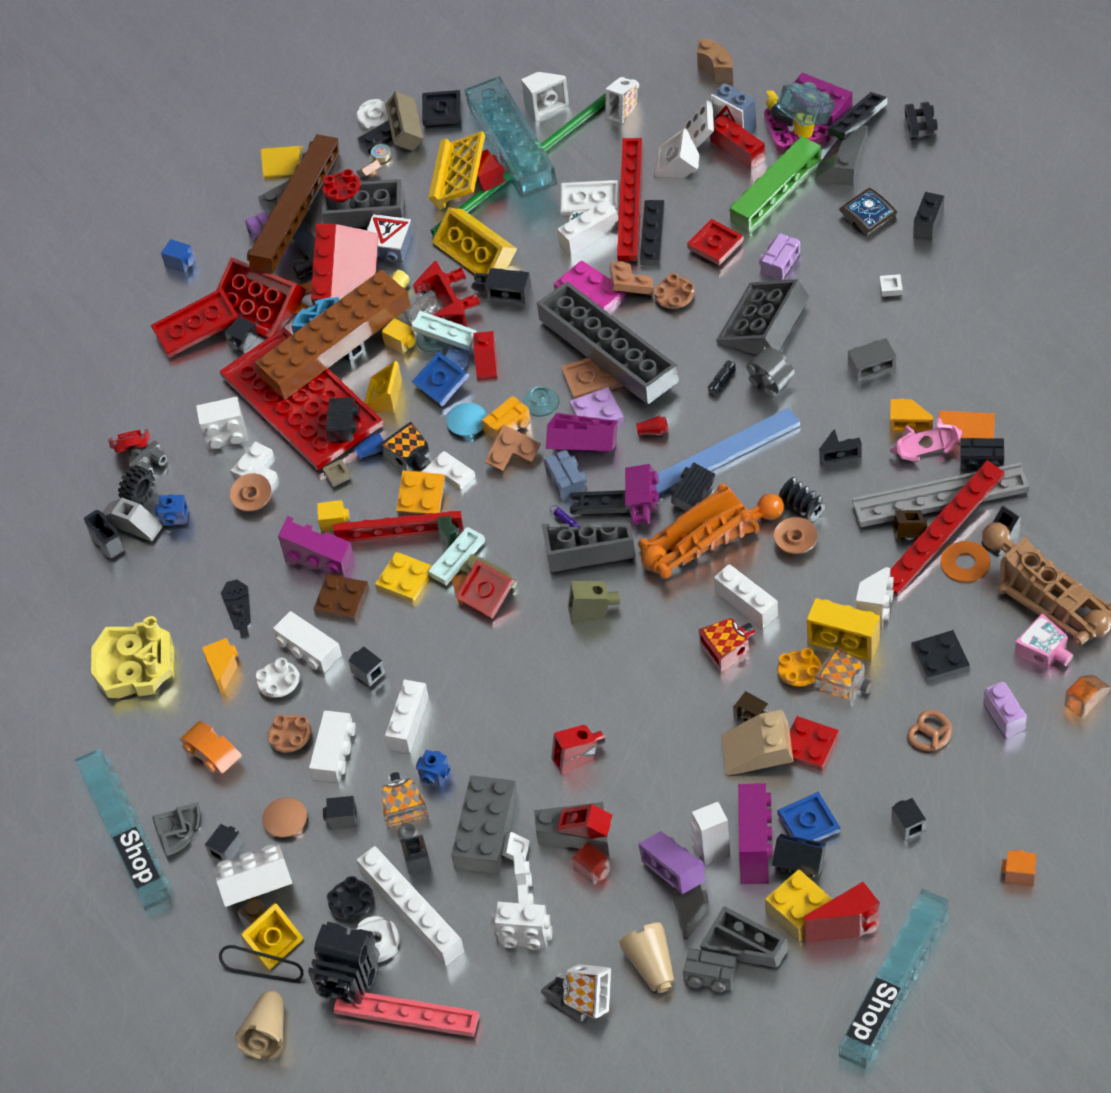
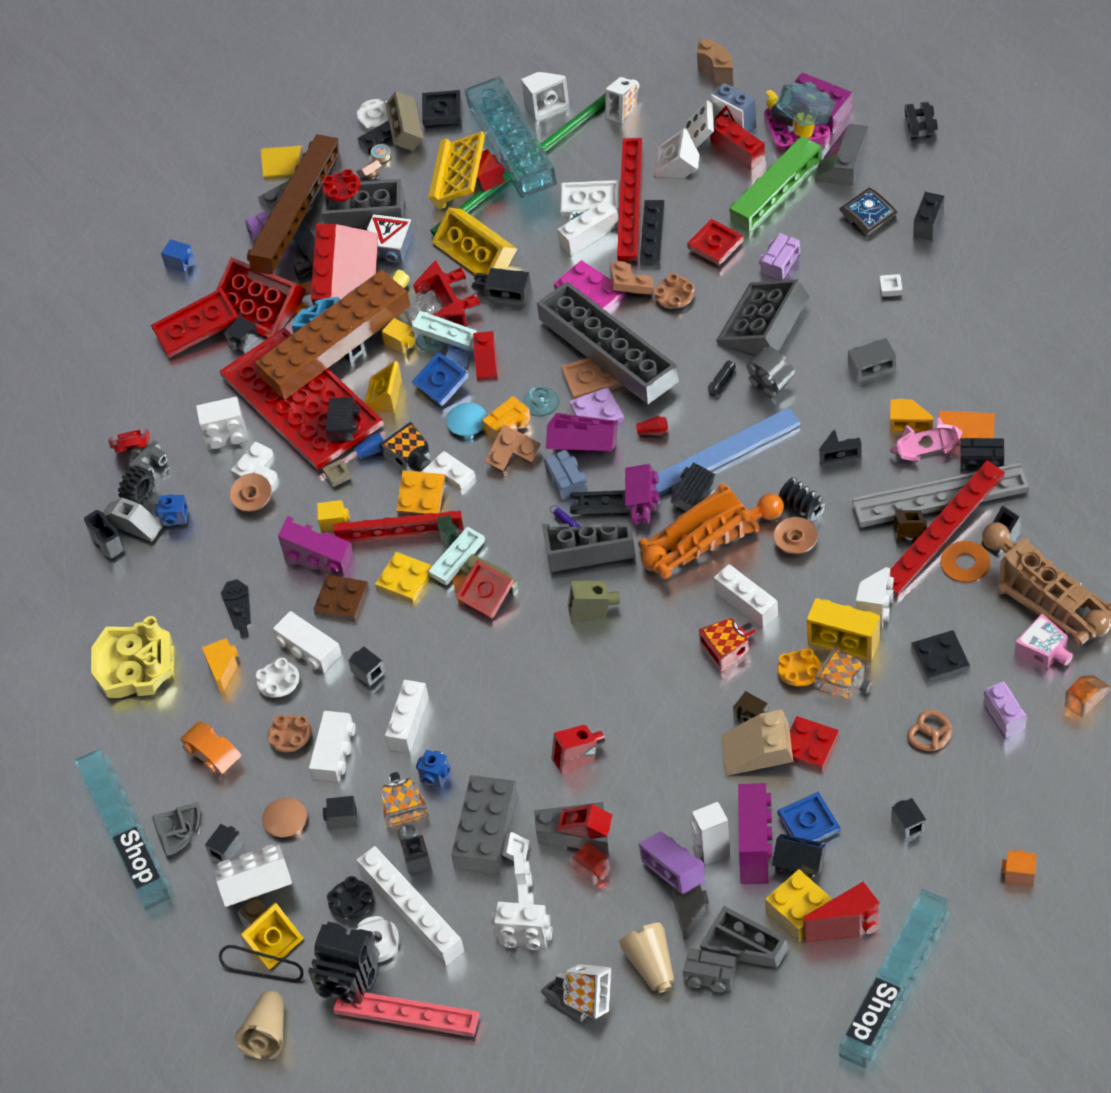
(857, 115): black plate -> none

